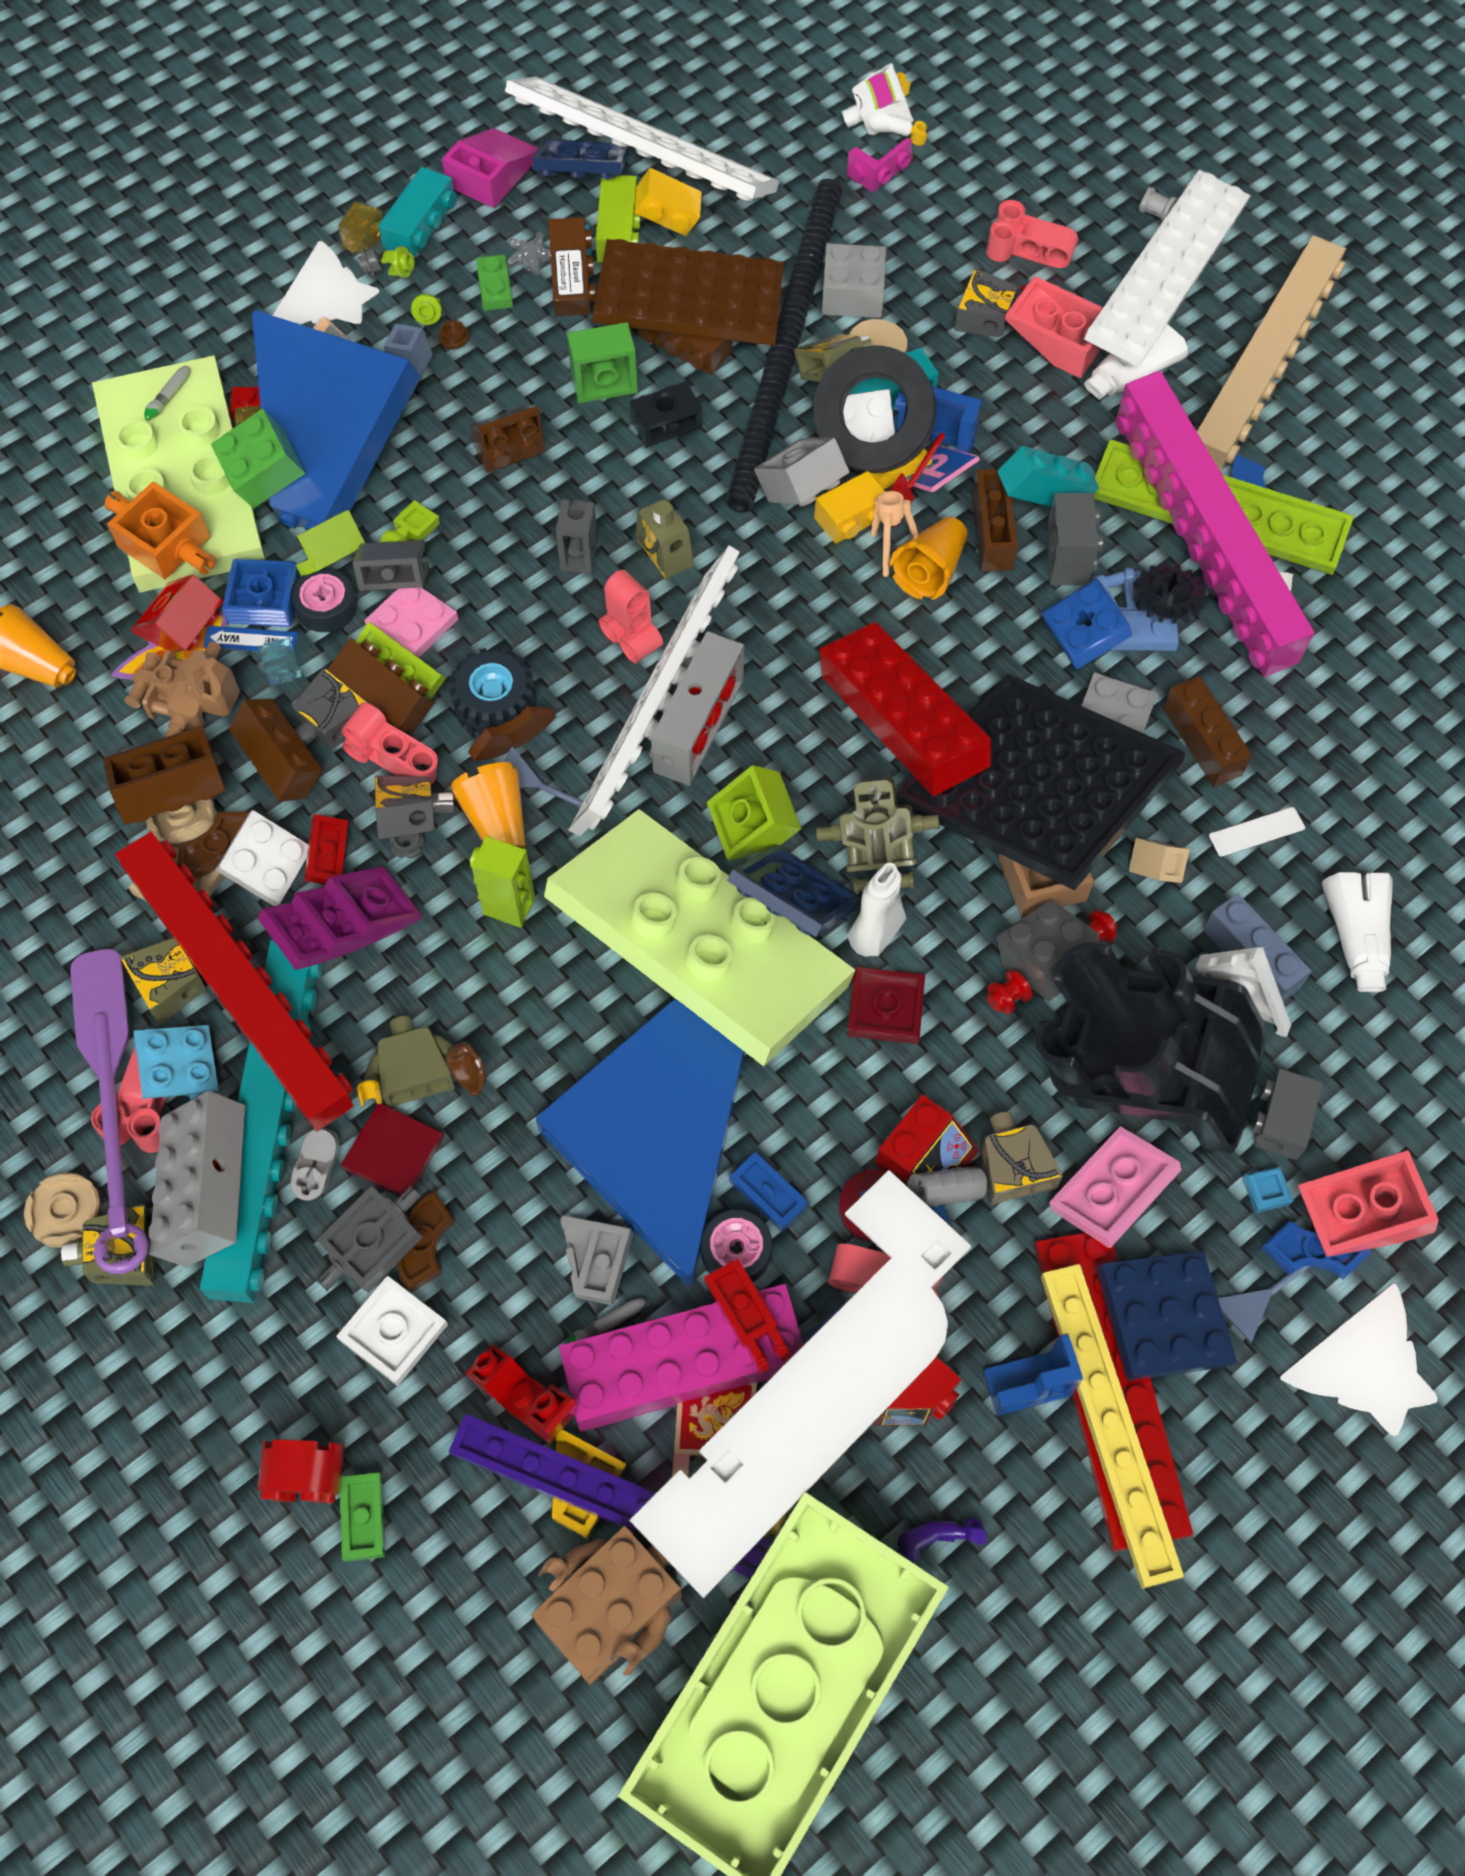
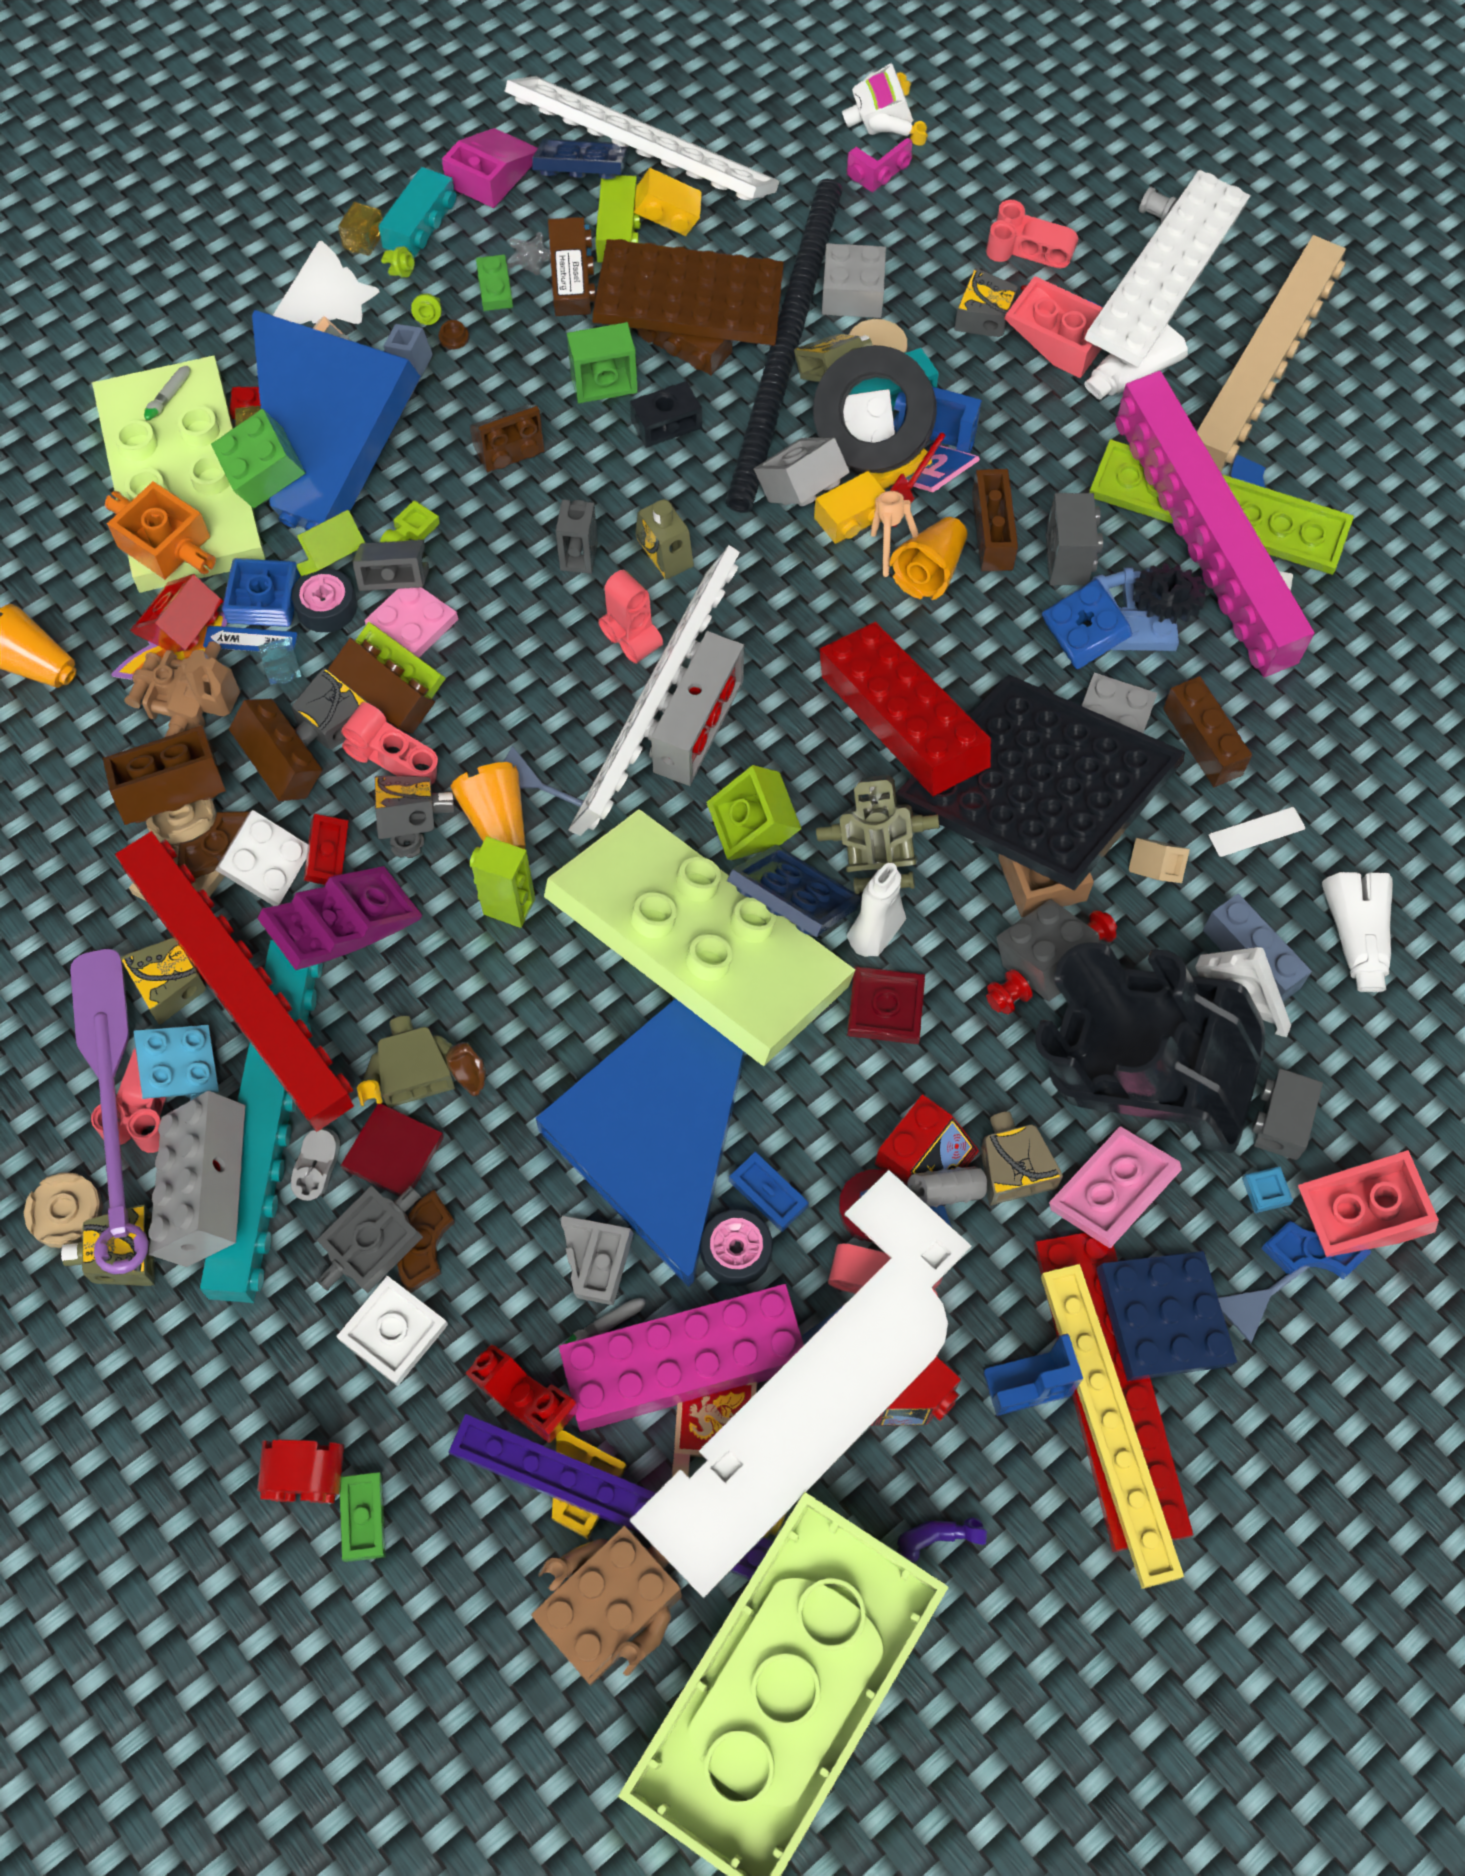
(370, 261): dark grey plate -> none
(491, 689): black wheel -> none
(515, 733): reddish brown tile -> none
(745, 1312): red hinge -> none
(1039, 475): teal brick -> none
(1368, 1364): white sticker -> none

